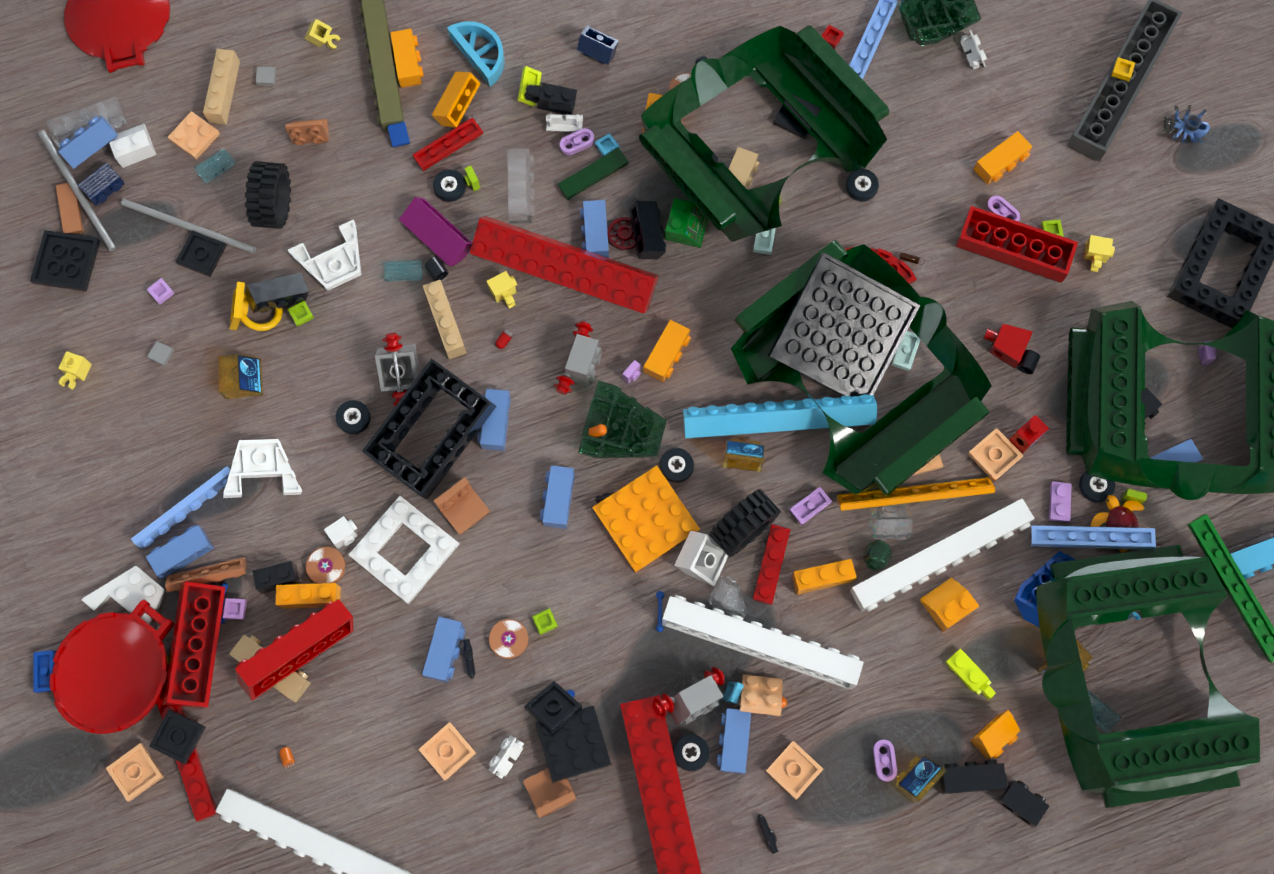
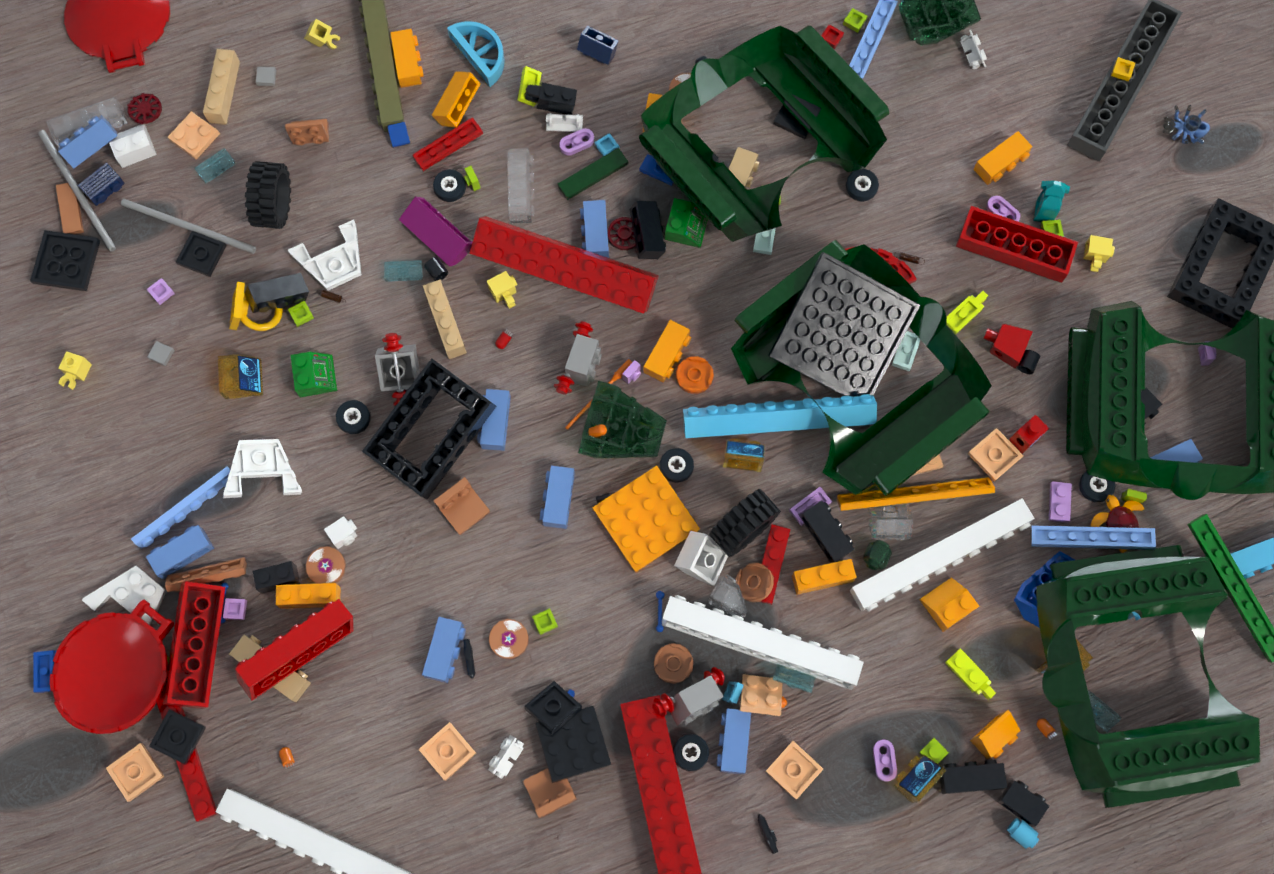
(144, 108): none -> dark red wheel
(313, 373): none -> green slope
(331, 296): none -> reddish brown piece
(410, 585): white plate -> none
(617, 375): none -> orange piece
(651, 168): none -> blue plate
(673, 663): none -> nougat tile
(694, 375): none -> orange tile
(755, 582): none -> nougat tile
(794, 678): none -> clear light blue plate
(826, 531): none -> black brick
(855, 20): none -> lime plate
(934, 751): none -> lime plate
(965, 312): none -> neon yellow hinge
(1023, 833): none -> medium azure brick
(1046, 728): none -> orange piece
(1050, 200): none -> teal piece

